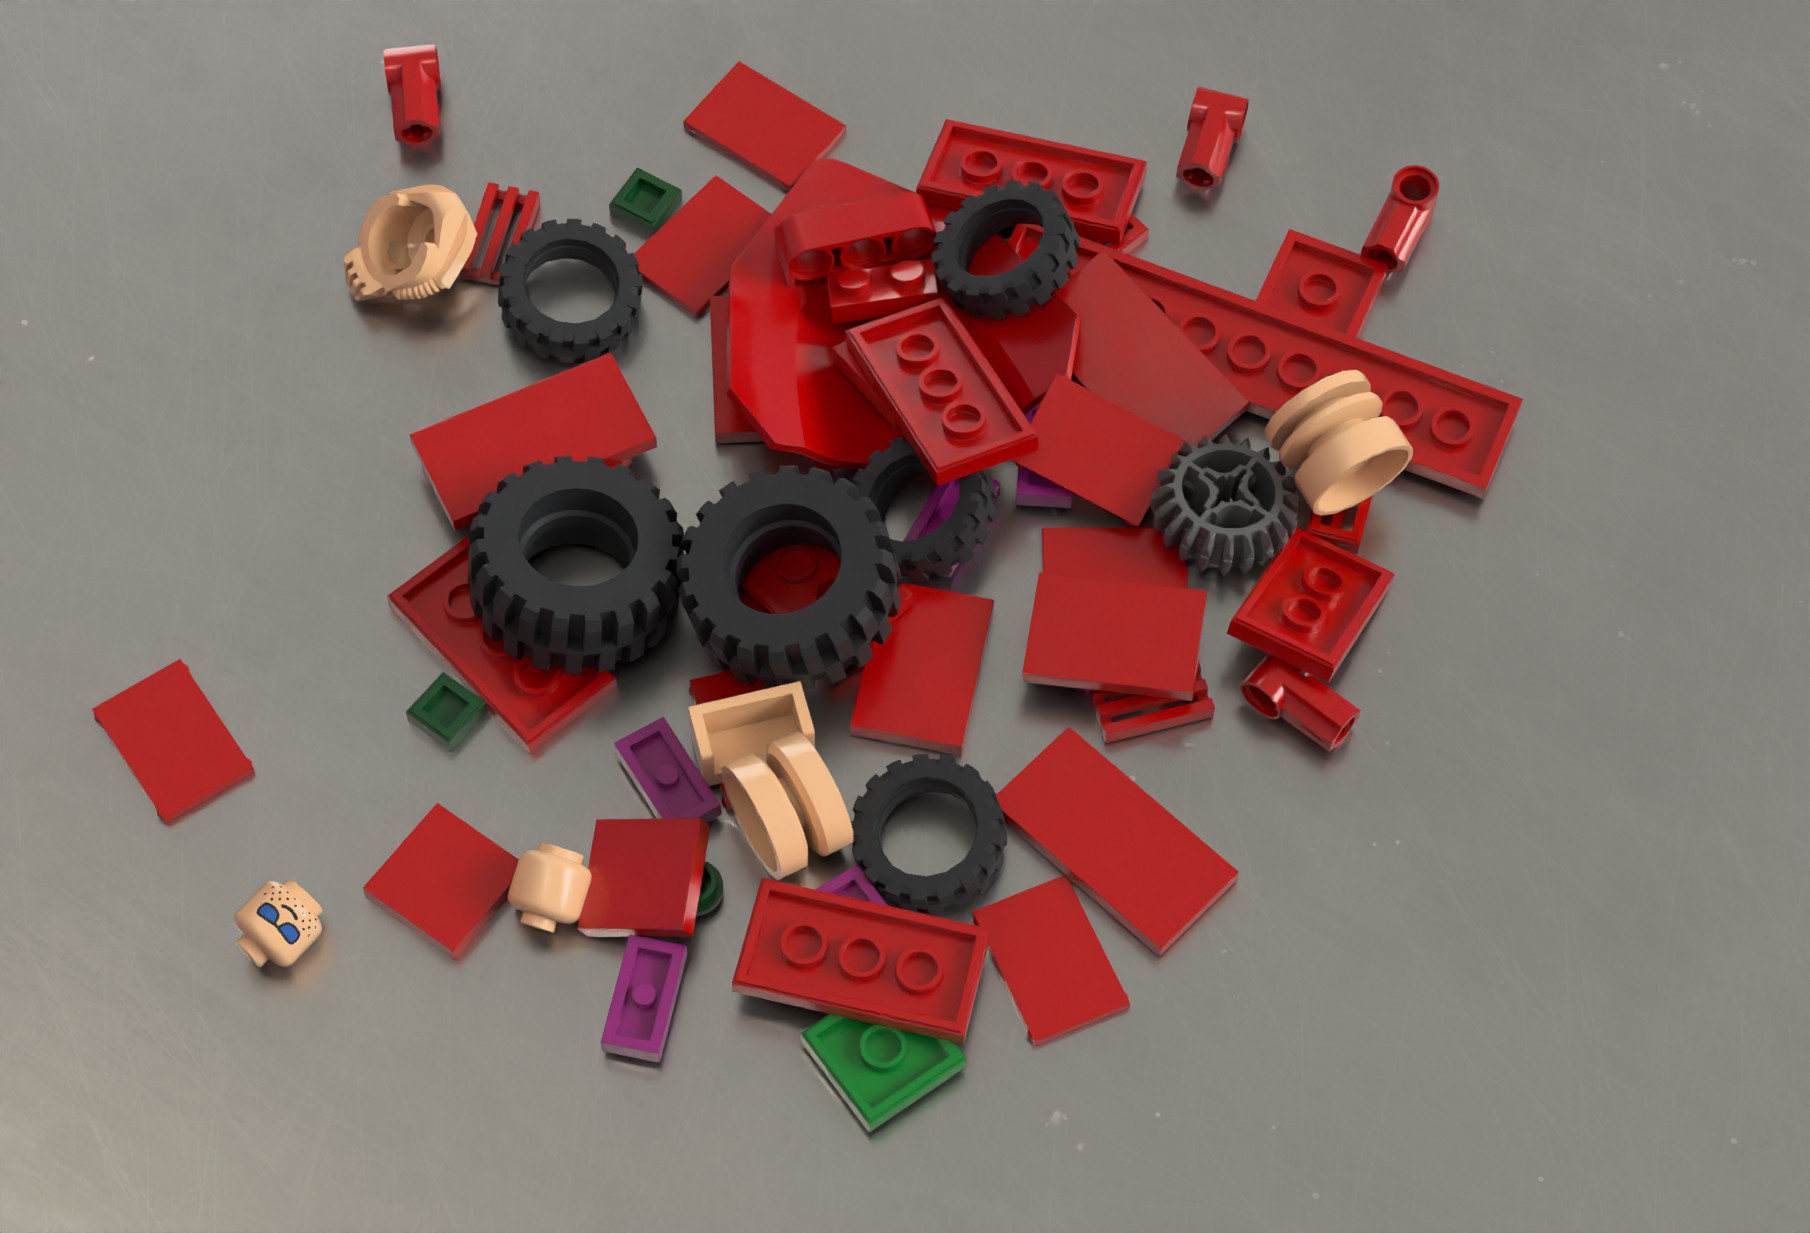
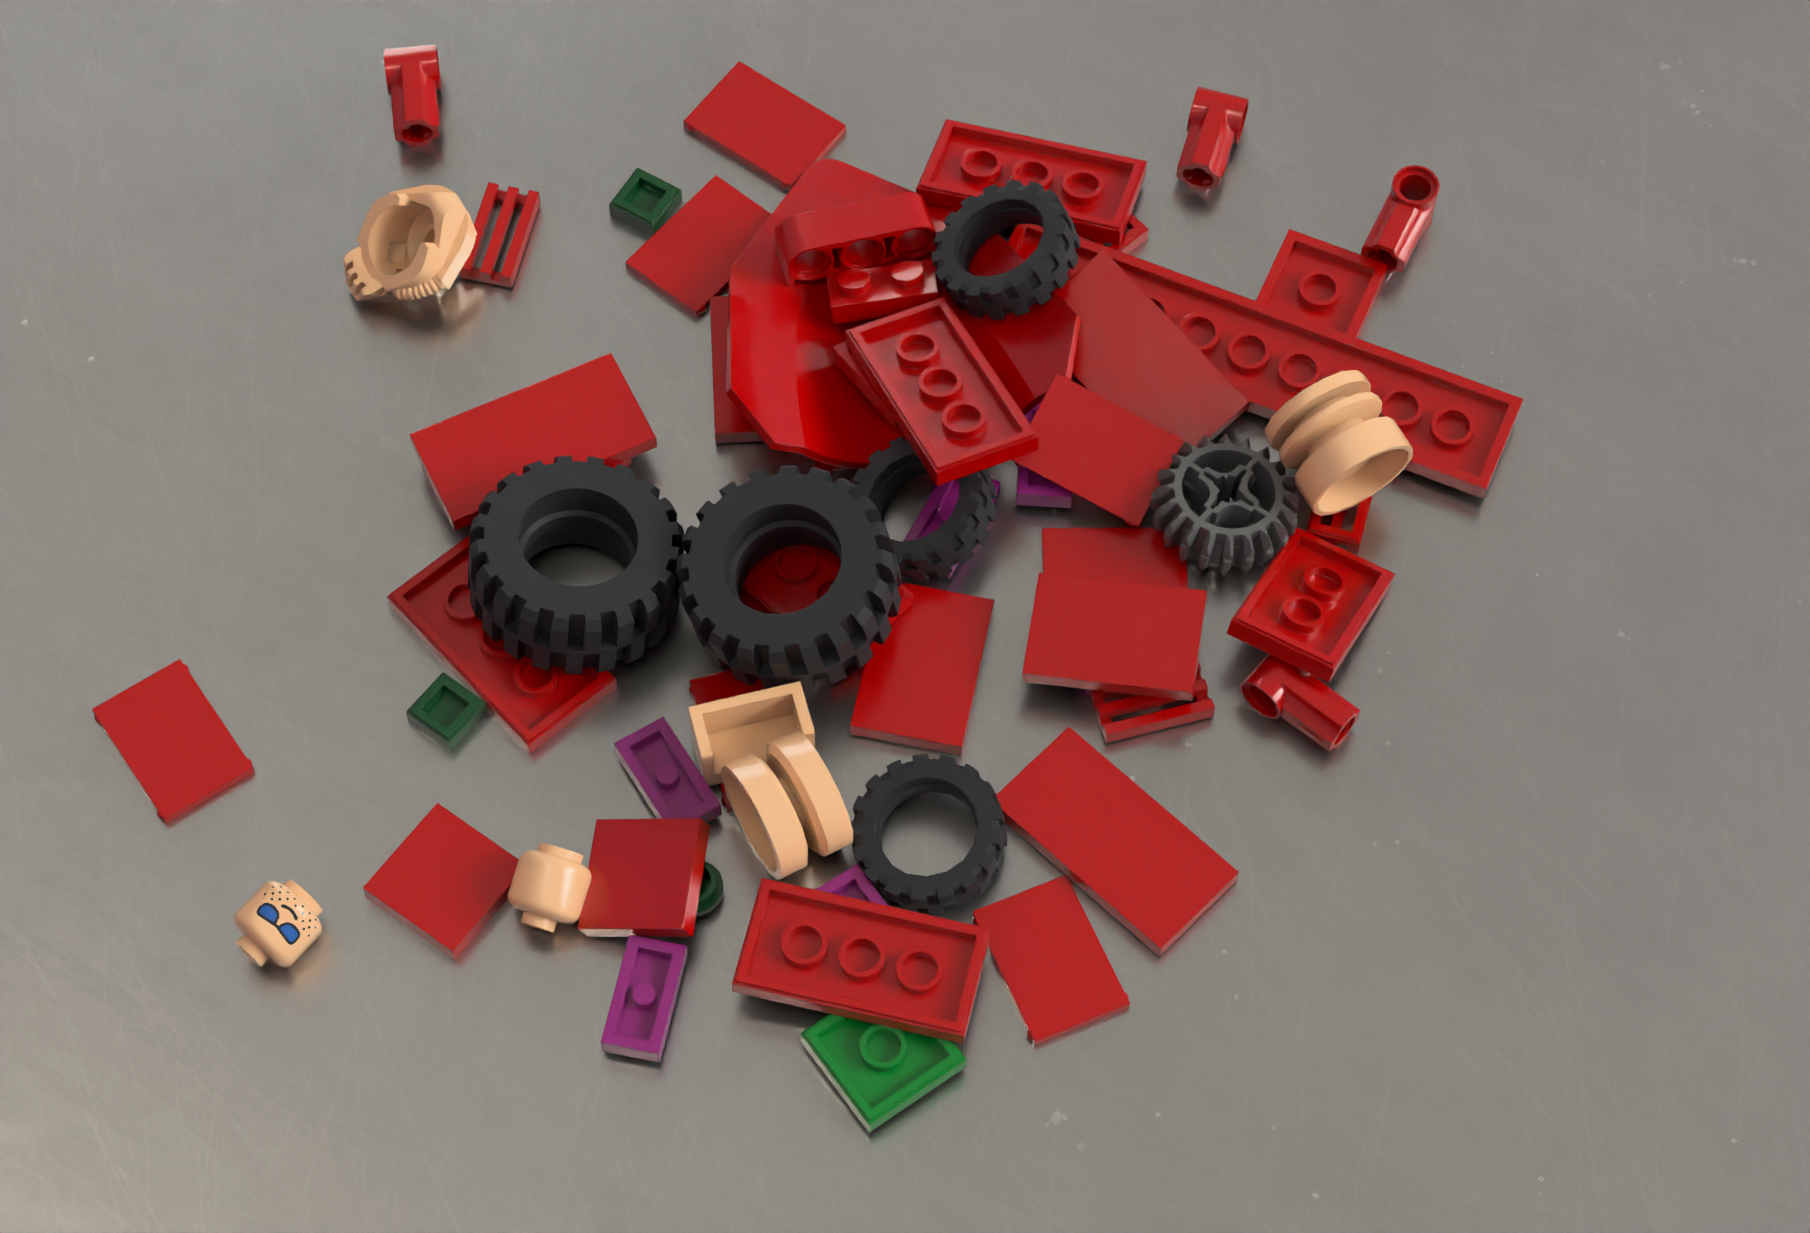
(574, 242): black tyre -> none

